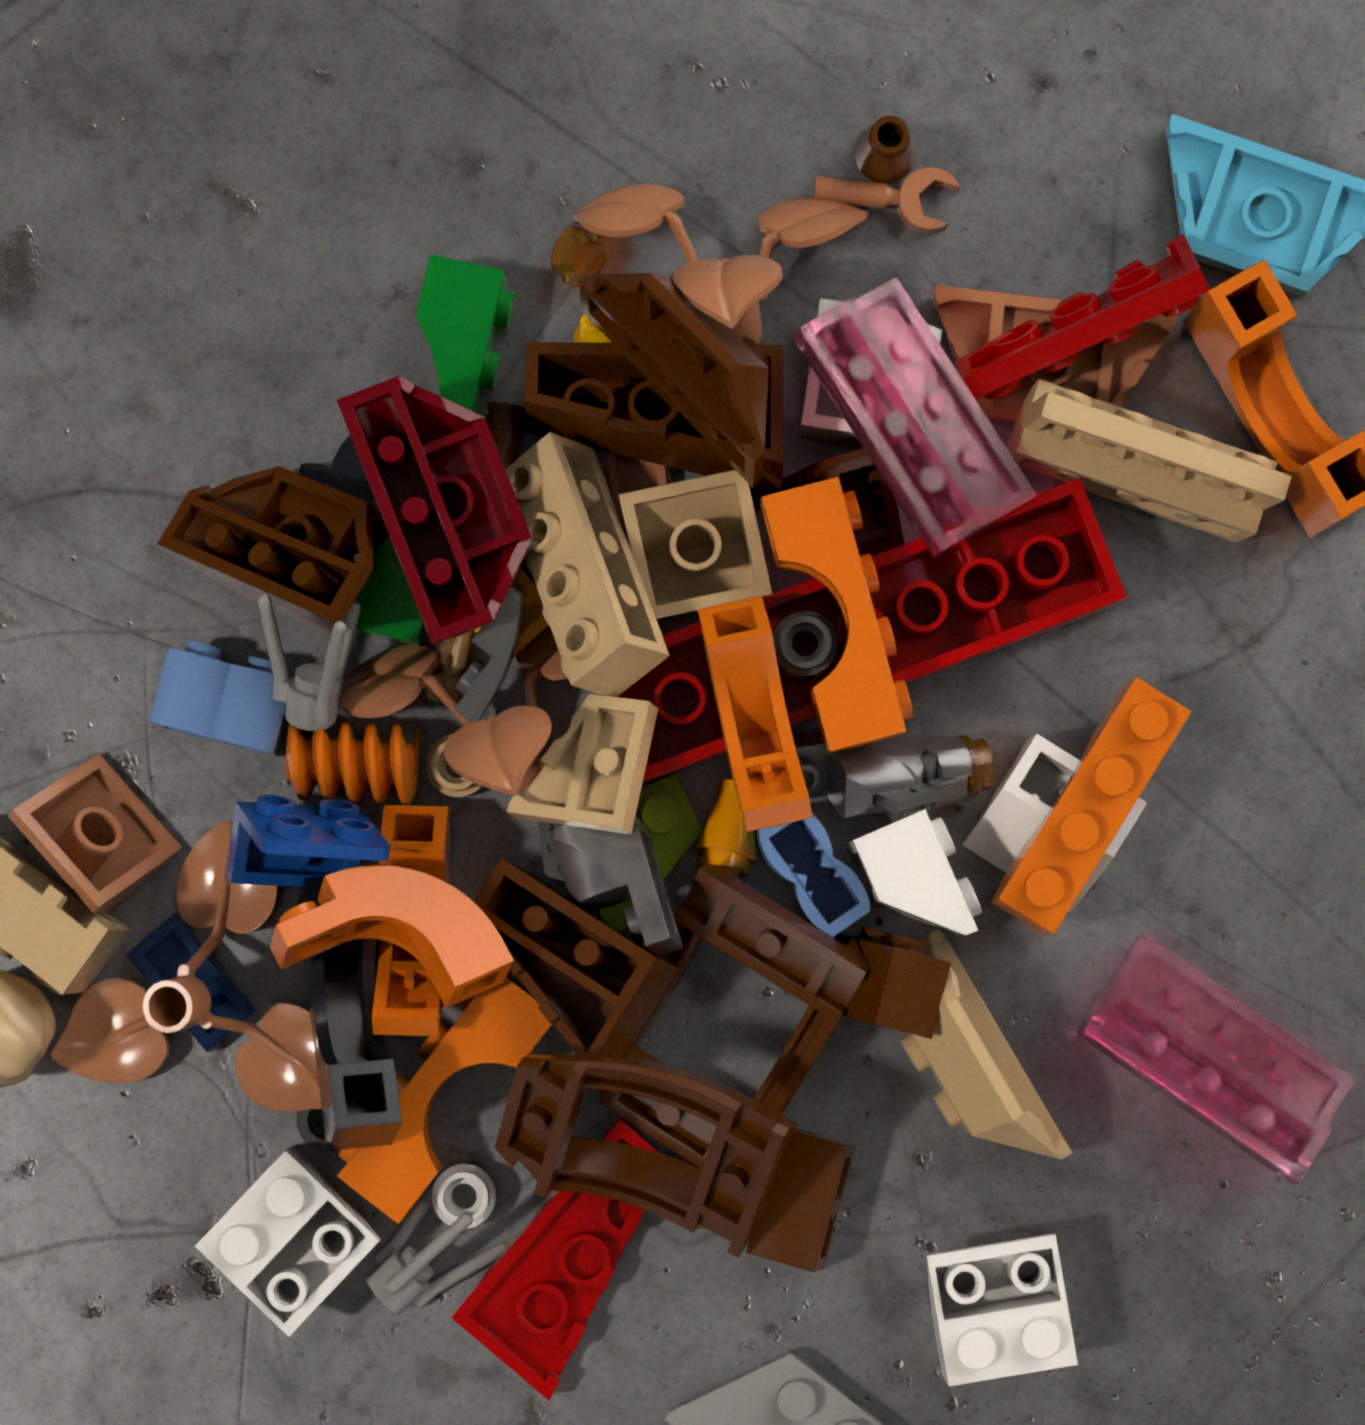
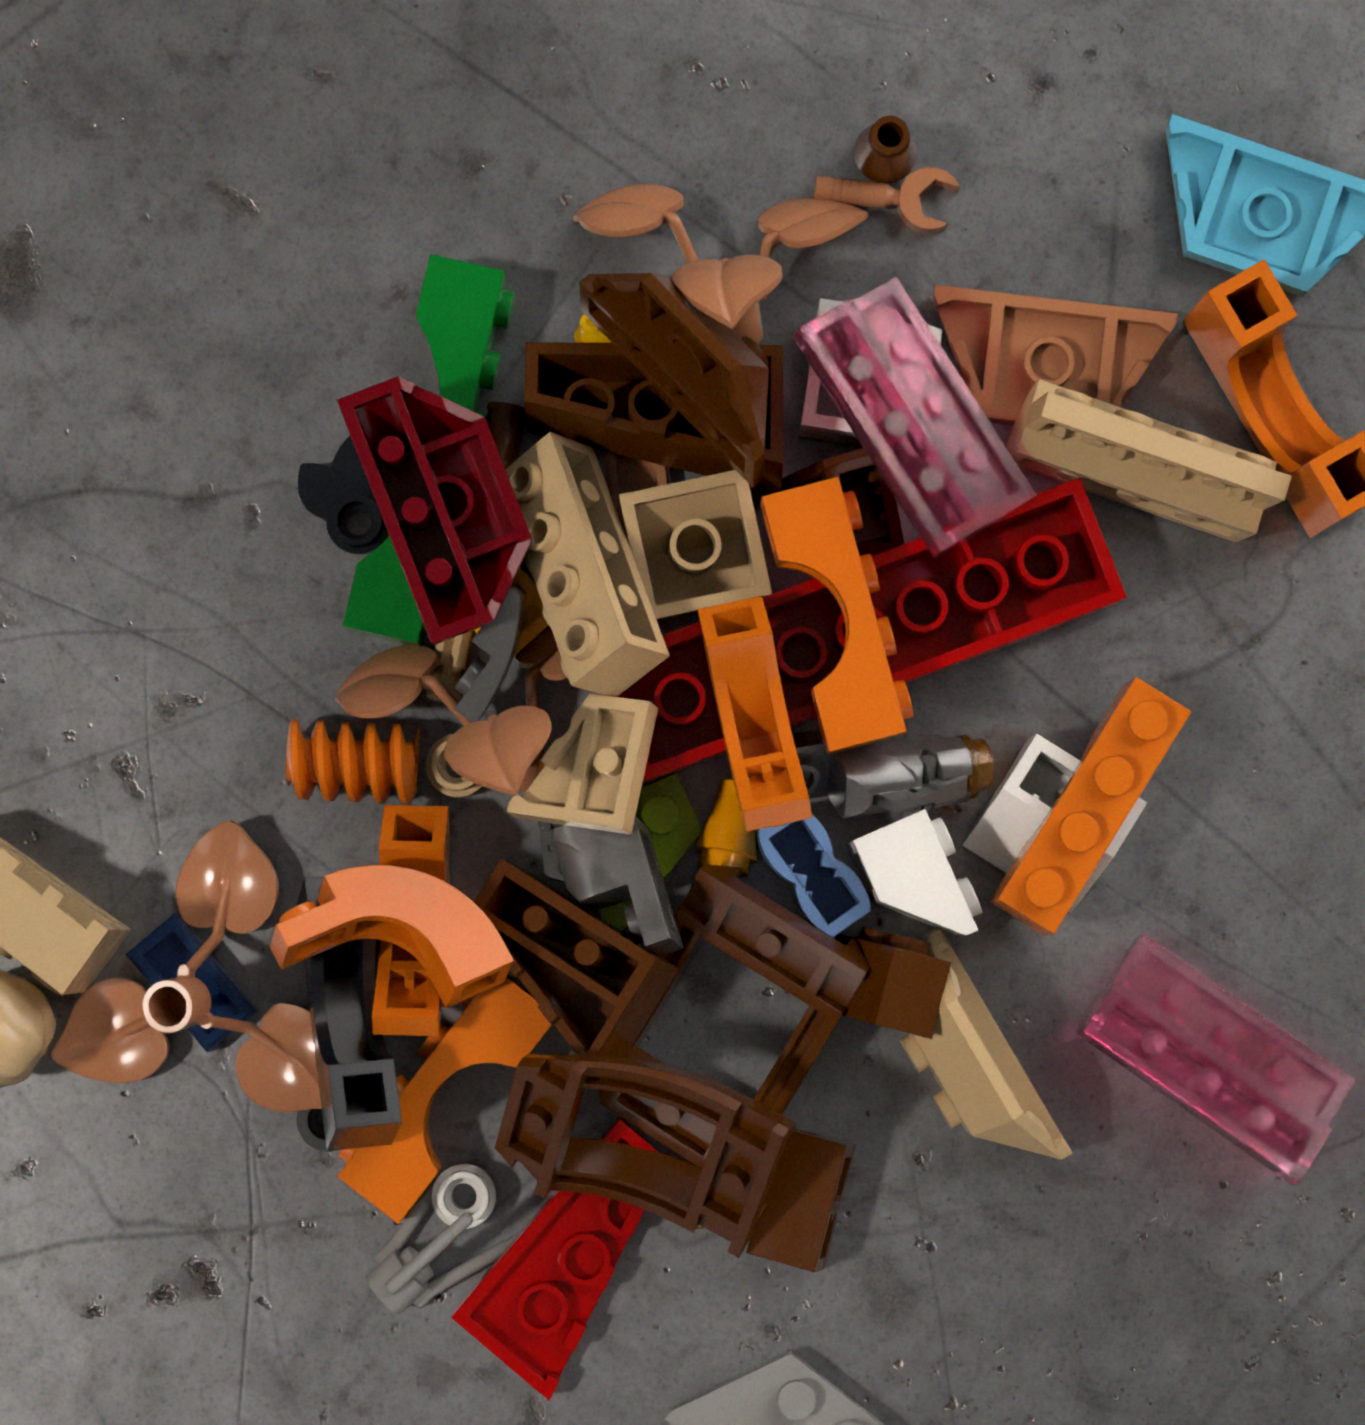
(96, 834): nougat slope -> none
(219, 699): medium blue brick -> none
(280, 540): reddish brown wedge -> none
(287, 842): blue bracket -> none
(289, 1240): white slope -> none
(314, 688): light grey plant -> none
(578, 254): clear orange plate -> none
(809, 623): dark grey plate -> none
(1000, 1310): white slope -> none
(1085, 320): red wing -> none

